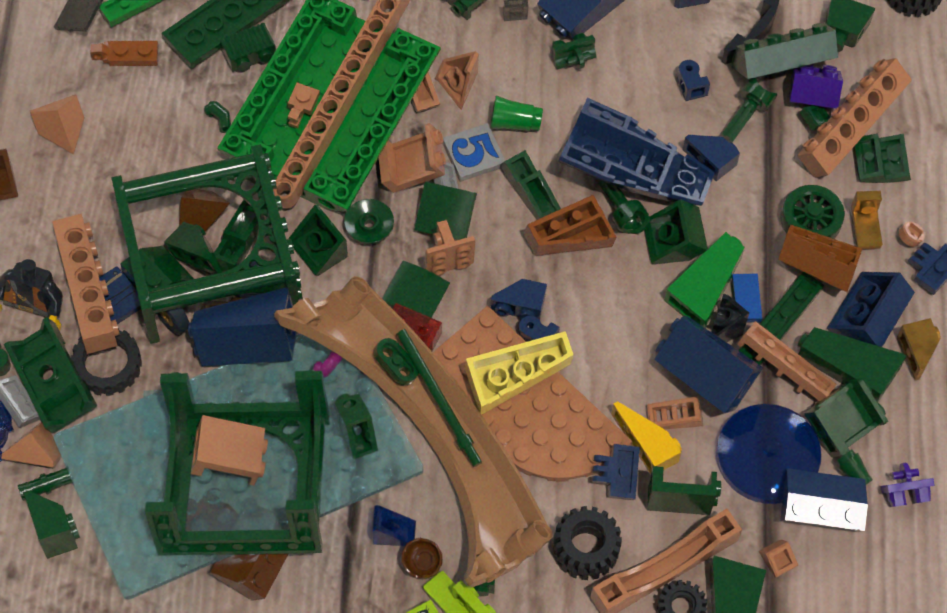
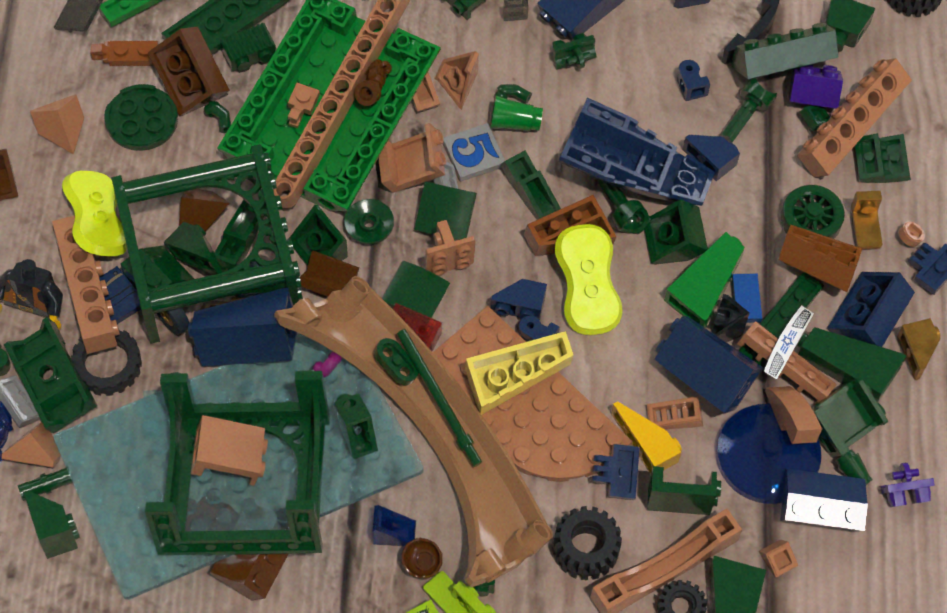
(94, 205): none -> neon yellow plate
(141, 117): none -> dark green tile
(188, 70): none -> reddish brown slope
(327, 274): none -> reddish brown panel
(369, 91): none -> reddish brown arm
(513, 90): none -> dark green arm
(591, 300): none -> neon yellow plate
(787, 342): none -> white sticker
(794, 414): none -> nougat slope

